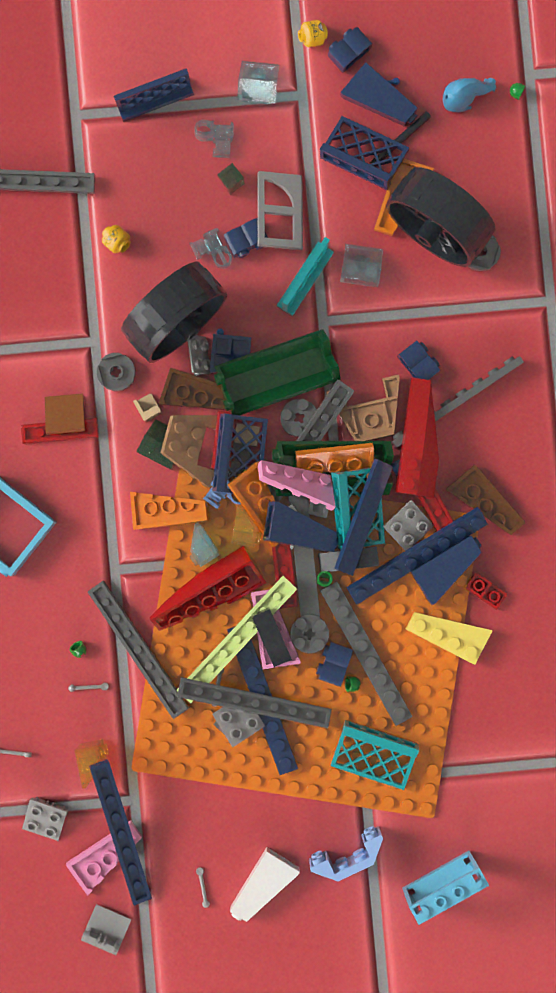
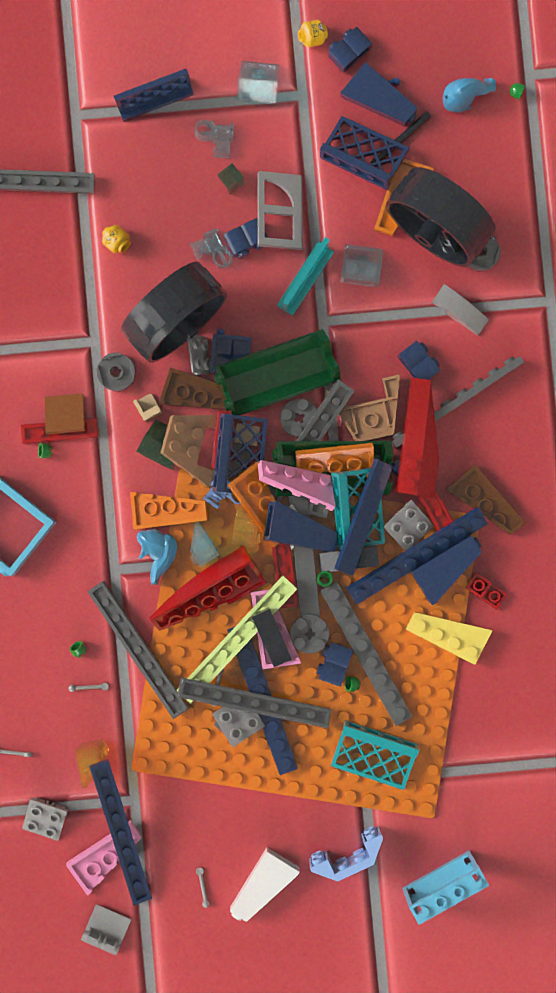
(44, 450): none -> green hinge
(161, 549): none -> dark azure piece
(460, 309): none -> light grey slope

